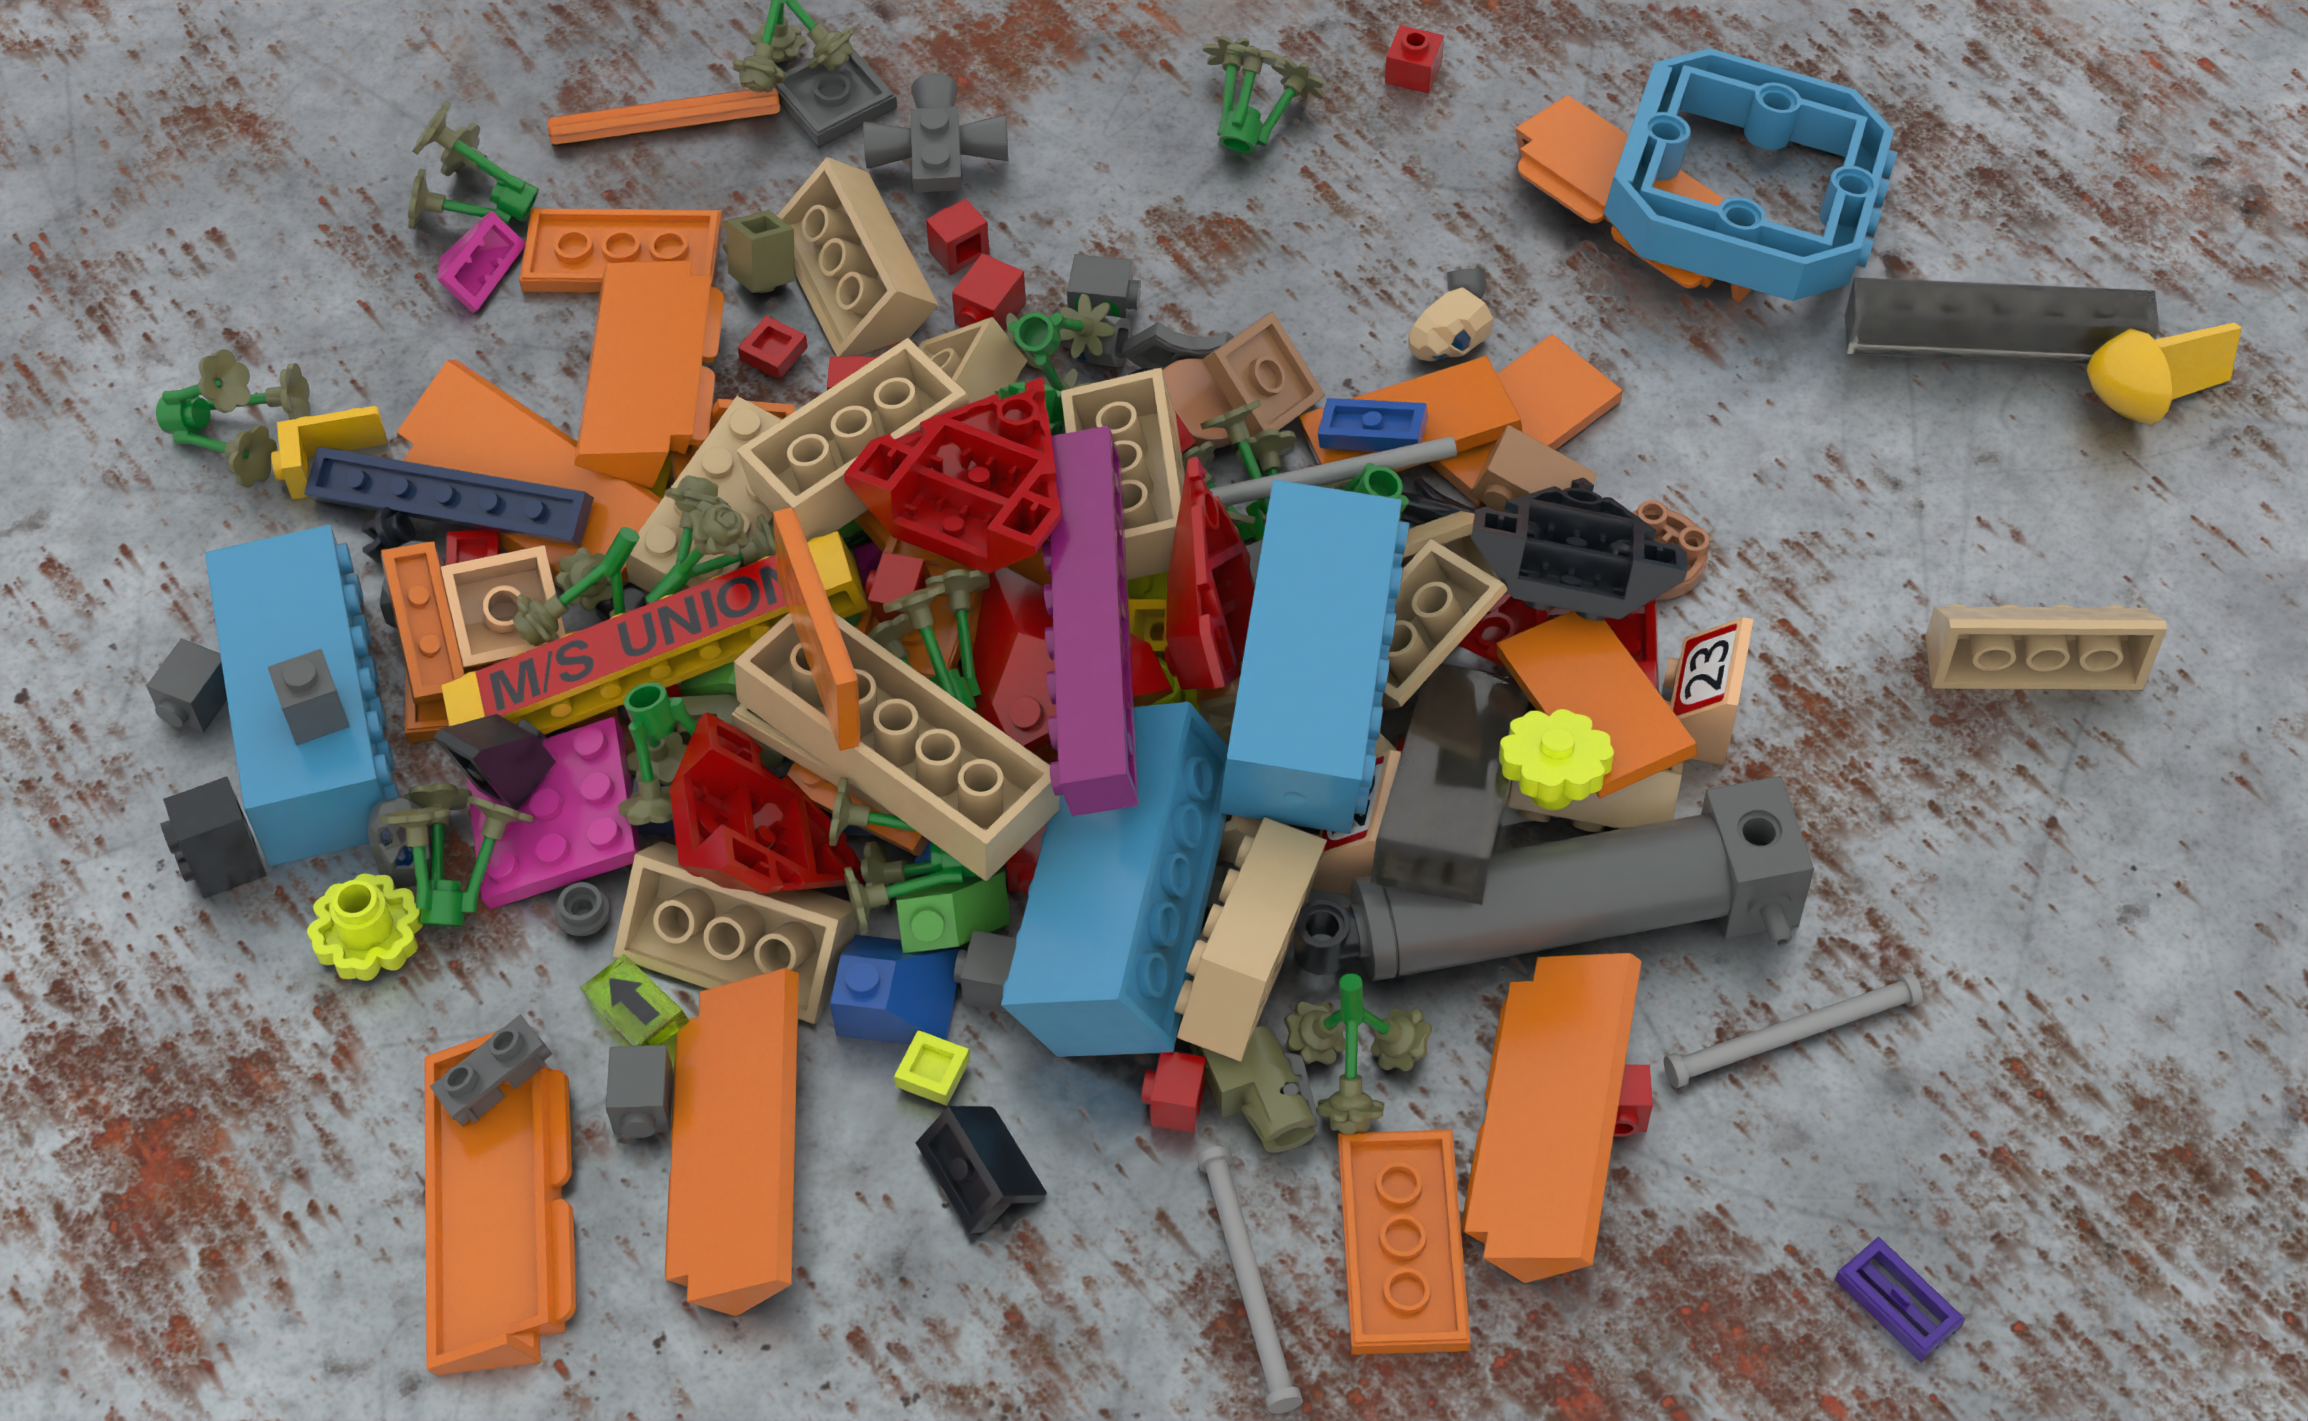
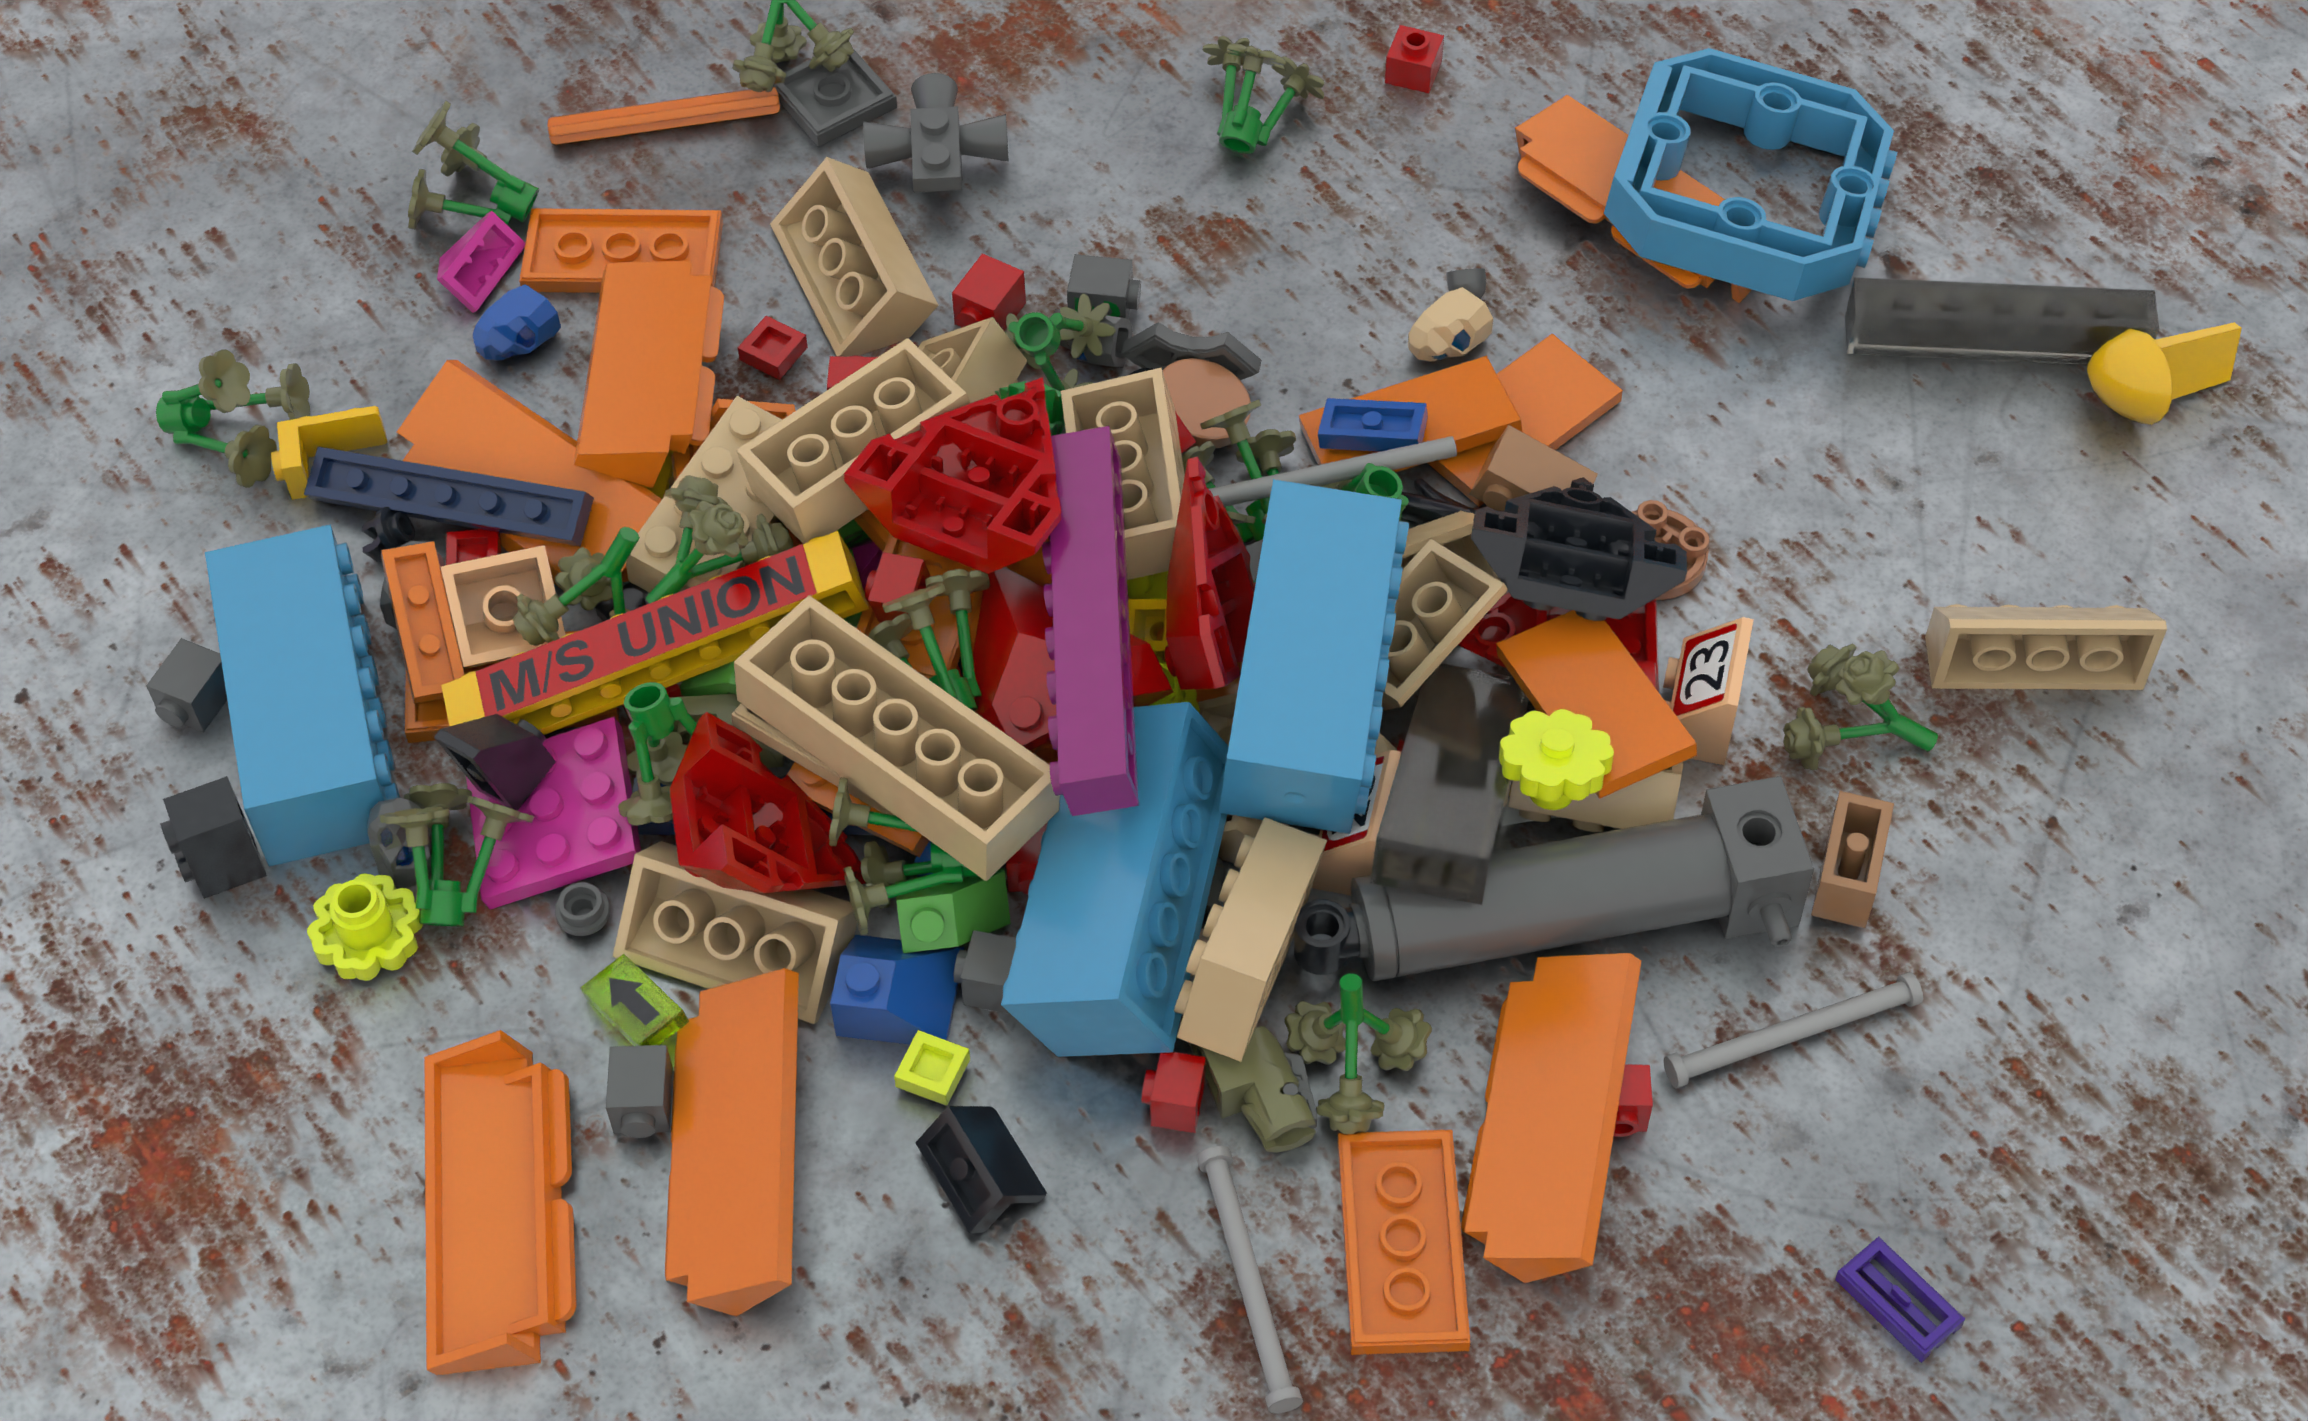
(308, 696): dark grey brick -> none
(472, 1085): dark grey hinge -> none
(515, 324): none -> blue rock
(760, 251): olive brick -> none
(817, 629): orange tile -> none
(957, 236): red plate -> none
(1264, 367): medium nougat plate -> none
(1852, 859): none -> medium nougat brick
(1860, 679): none -> olive plant

